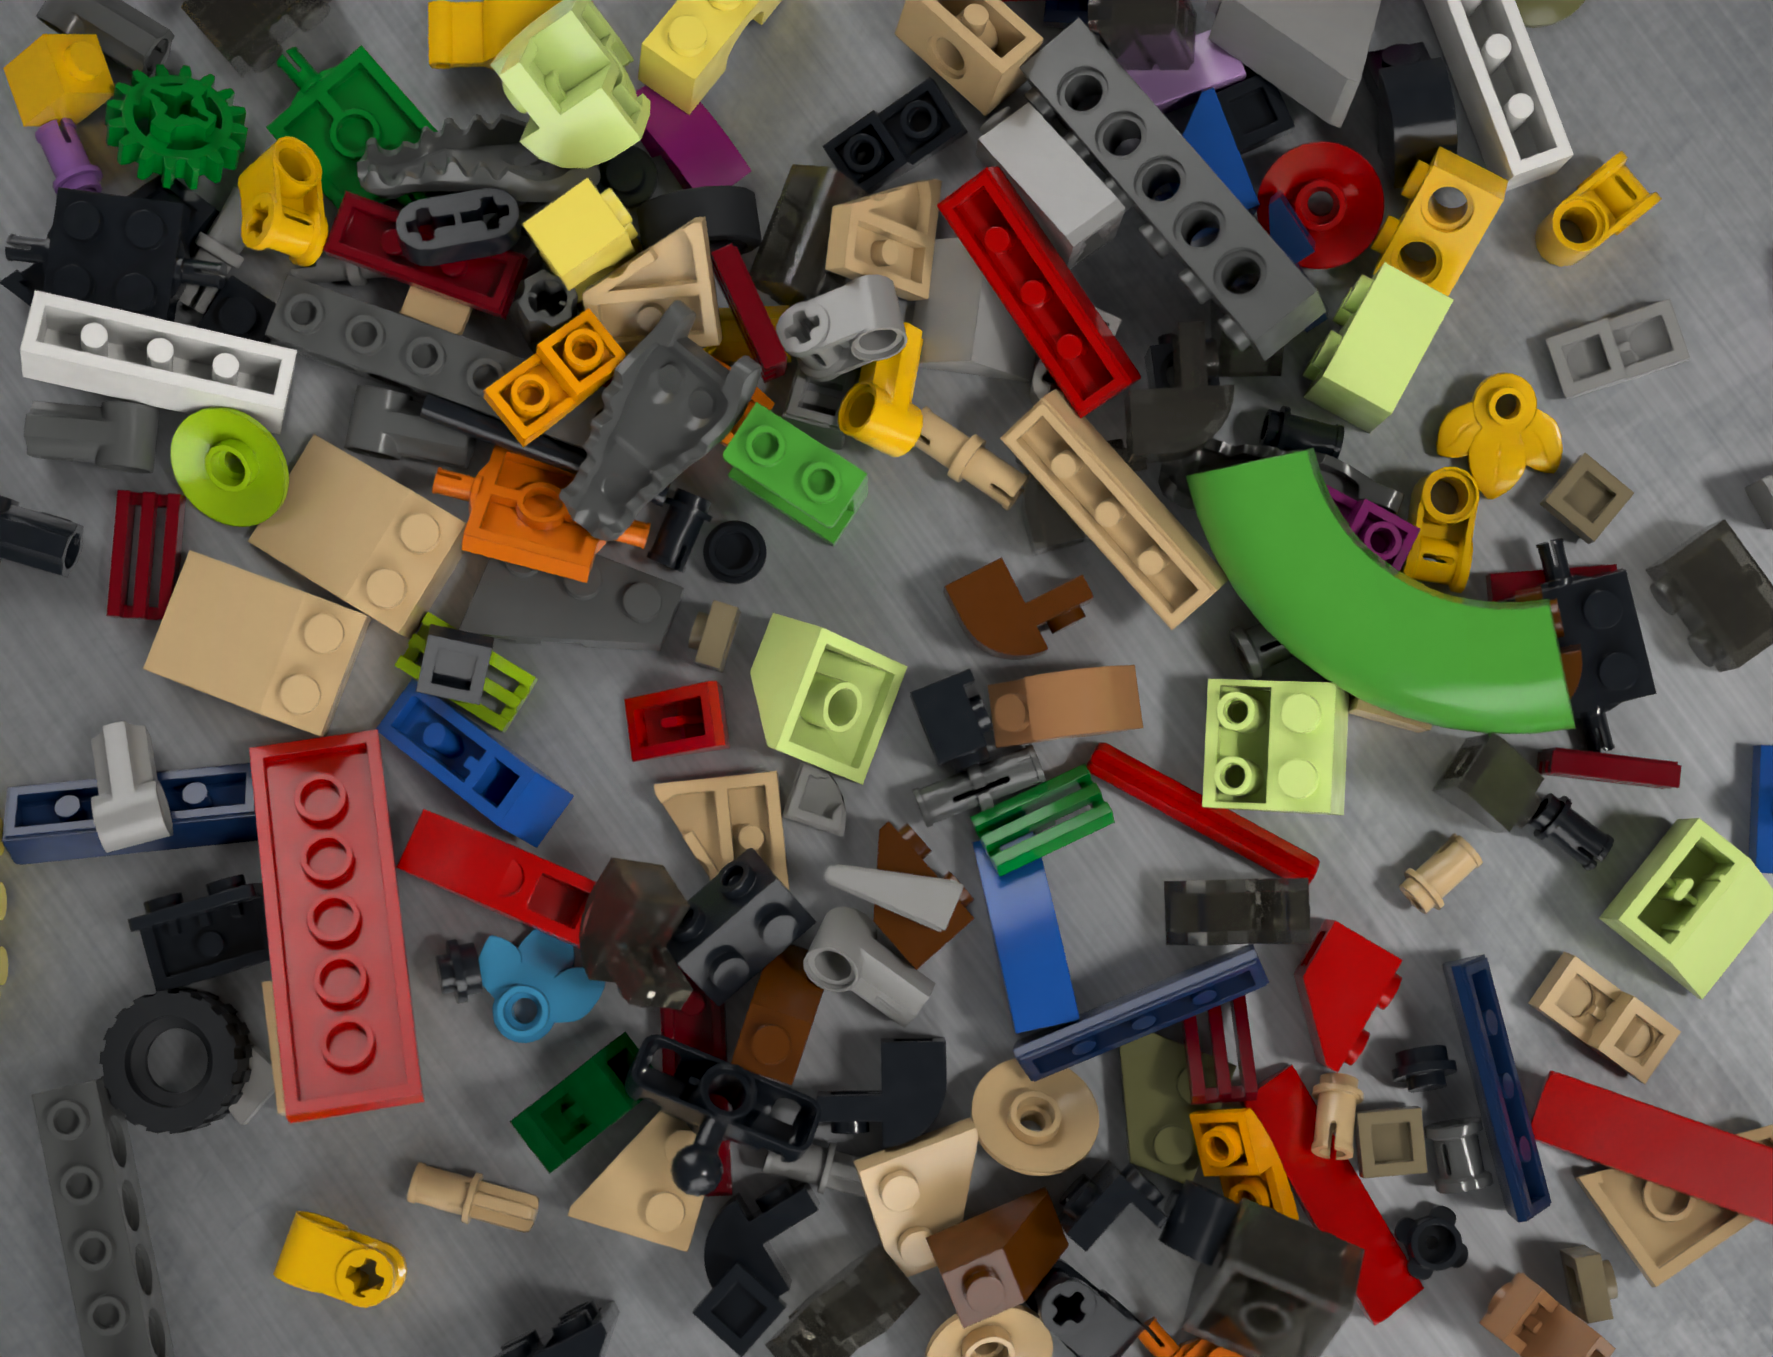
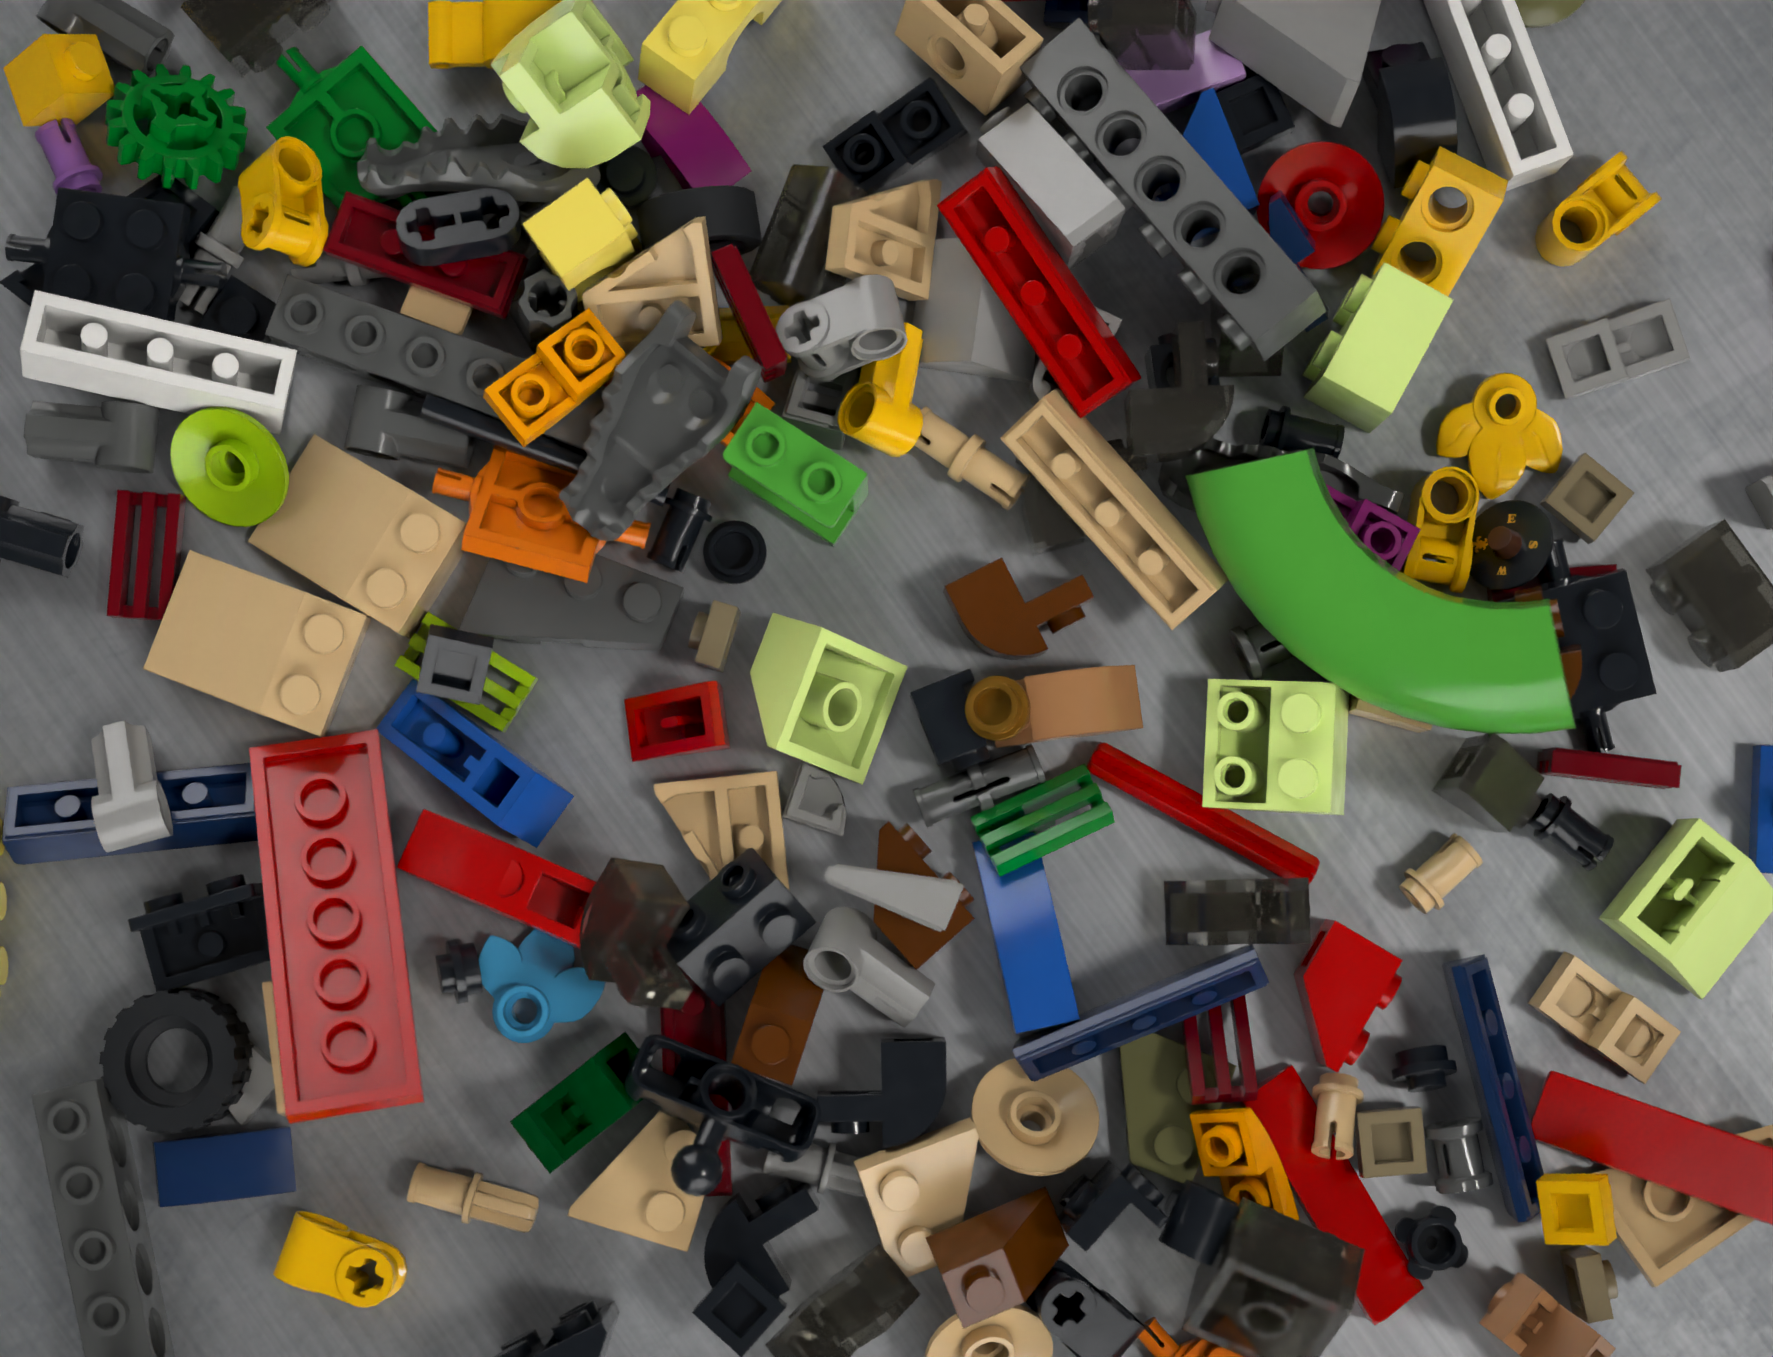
(224, 1166): none -> dark blue slope
(997, 708): none -> pearl gold plate
(1510, 545): none -> piece
(1576, 1209): none -> yellow tile

